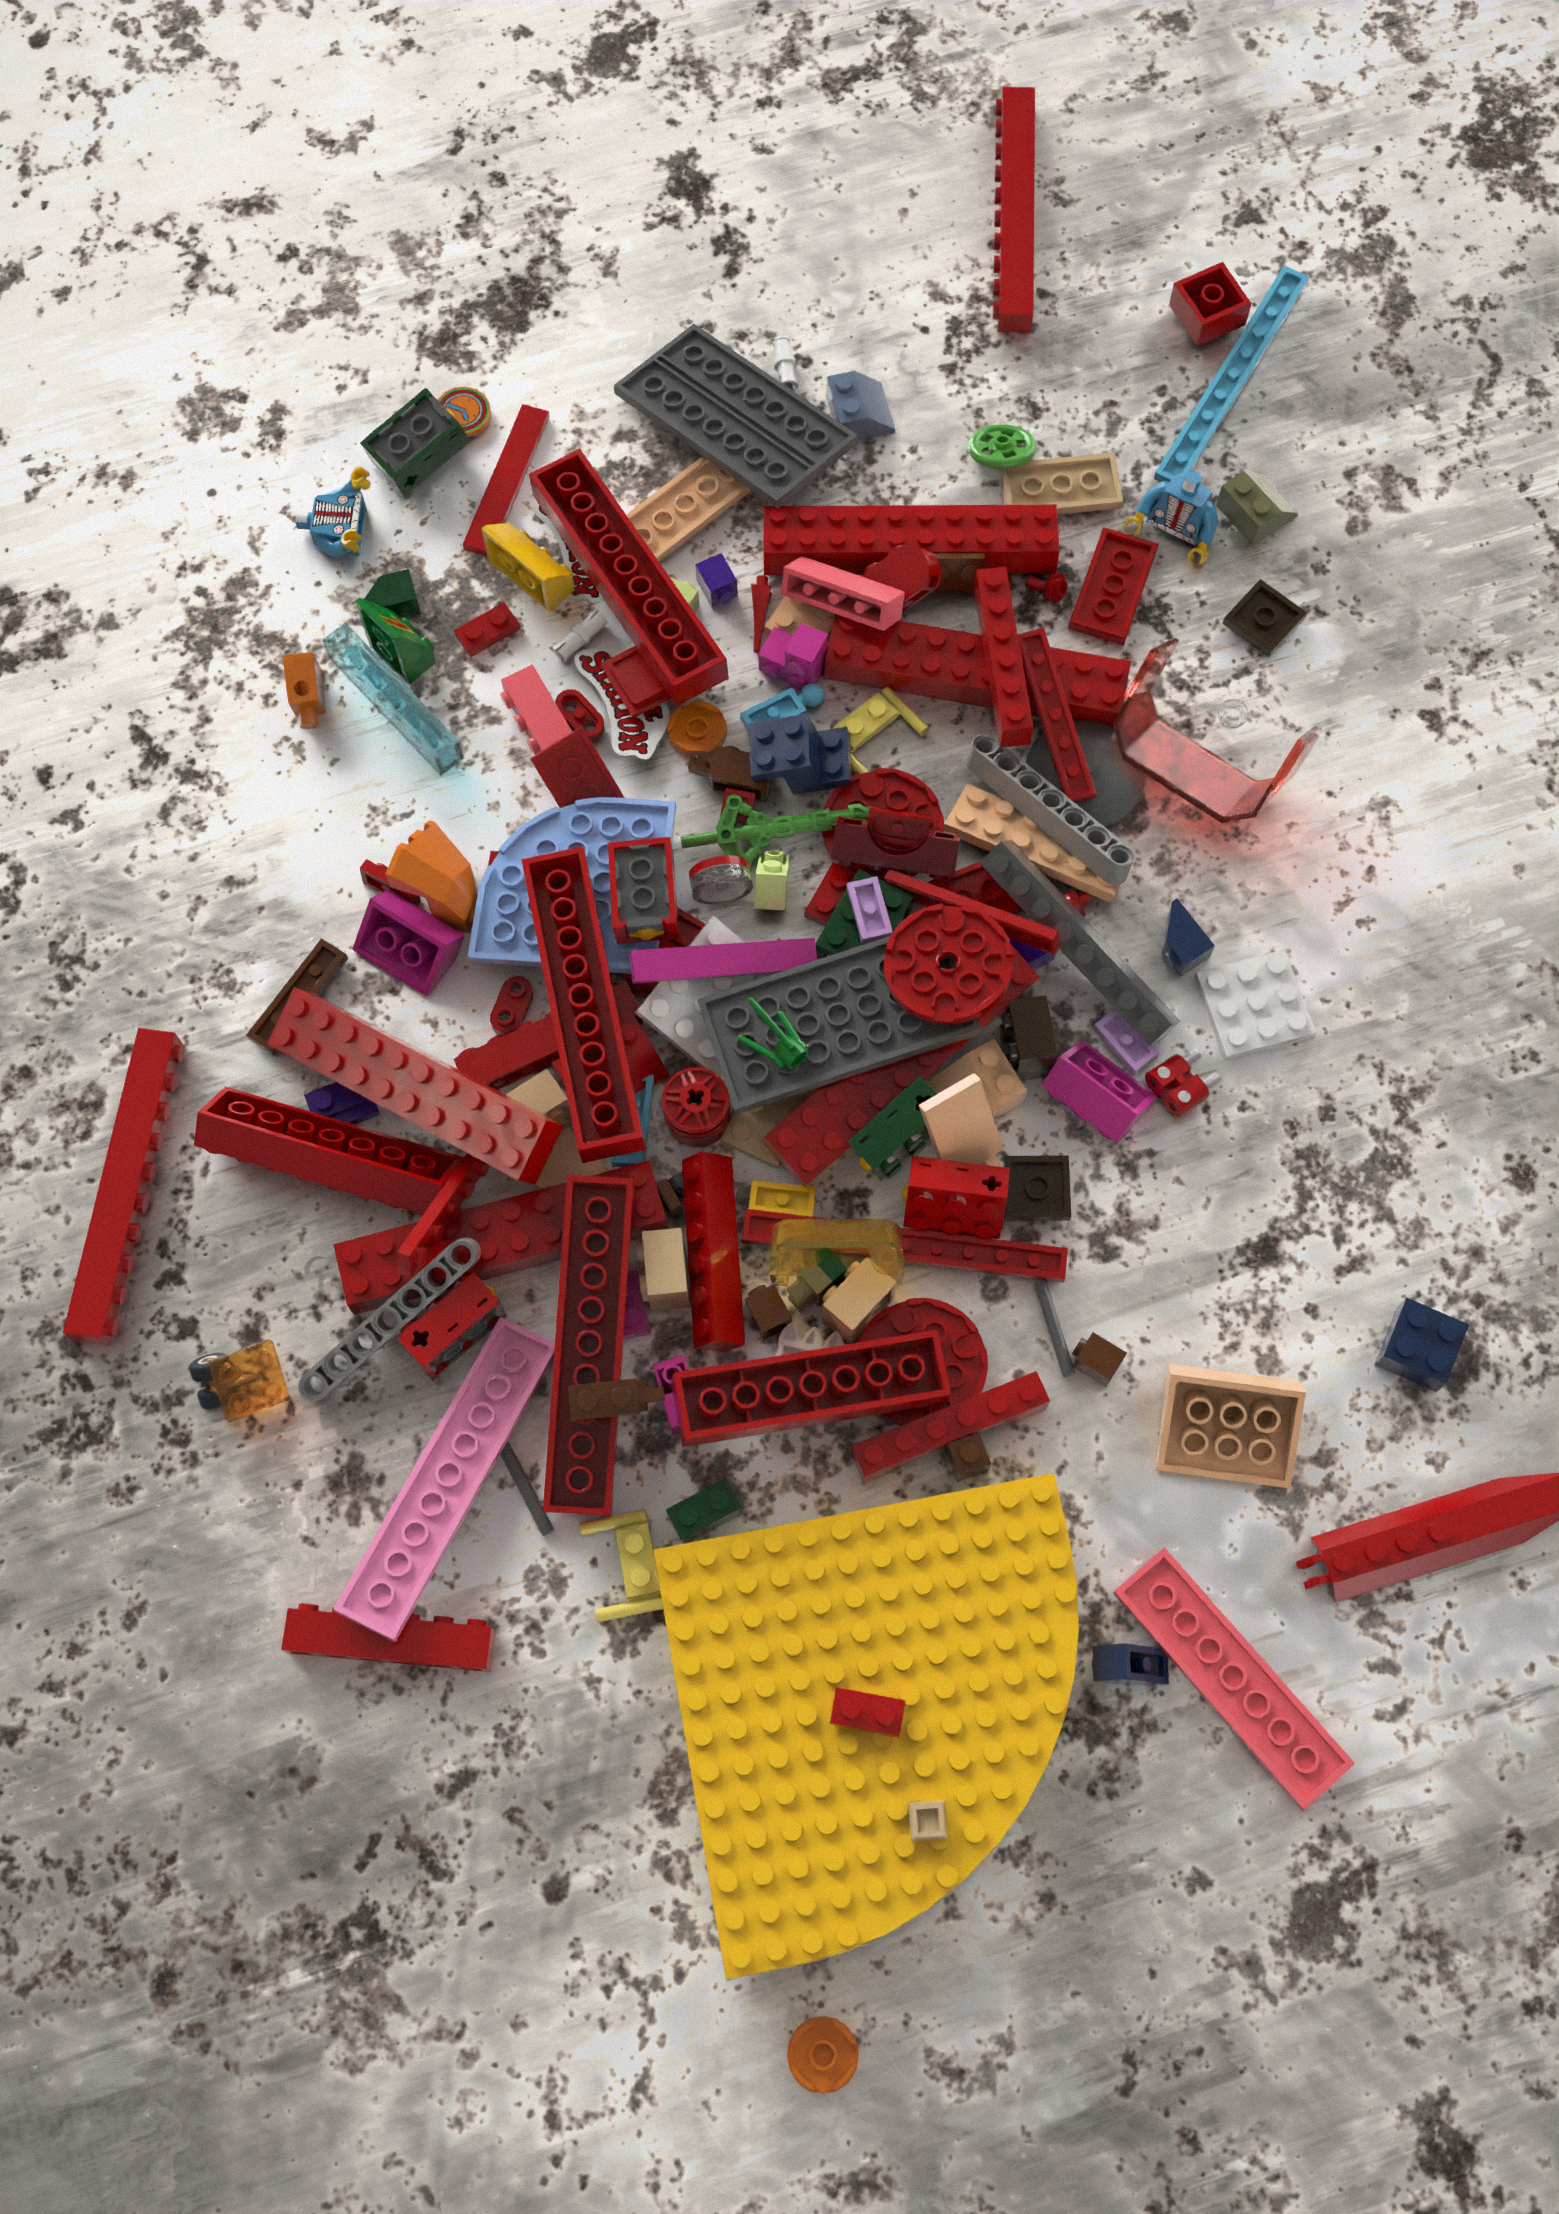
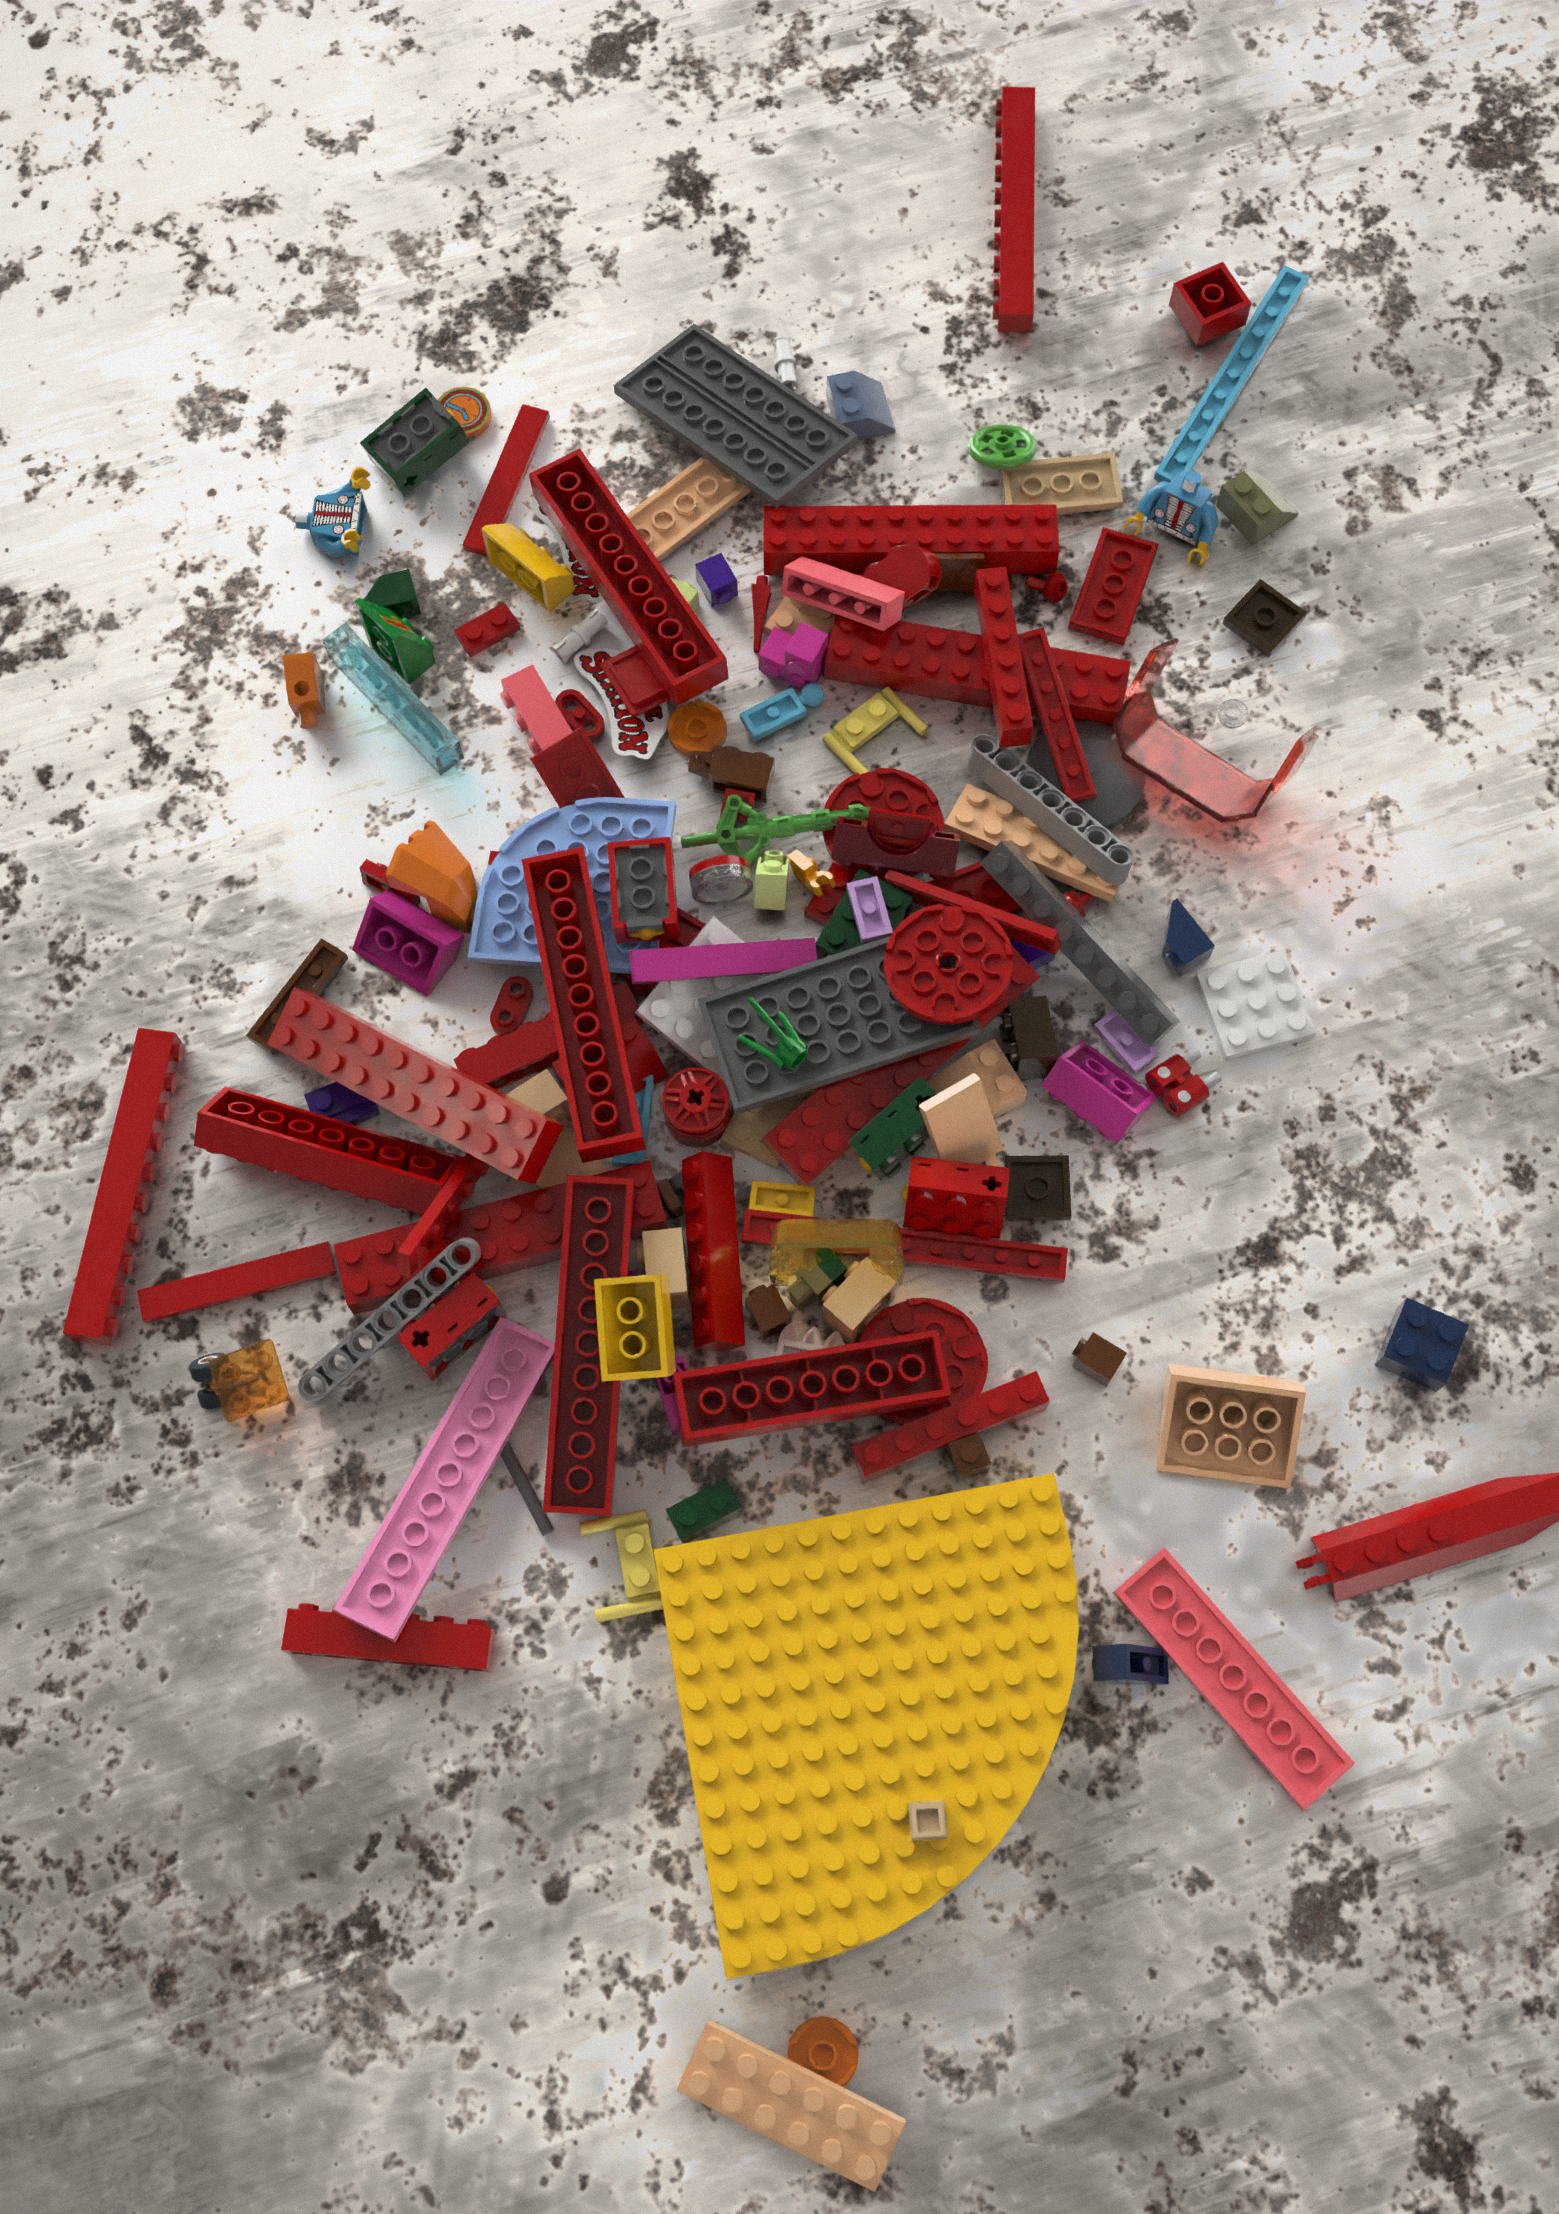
(236, 1282): none -> red tile
(611, 1399): reddish brown hinge -> none
(635, 1327): none -> yellow slope
(791, 2105): none -> light nougat plate
(800, 754): dark blue bracket -> none
(808, 872): none -> light orange plate
(867, 1712): red plate -> none
(1054, 1328): dark grey bar -> none

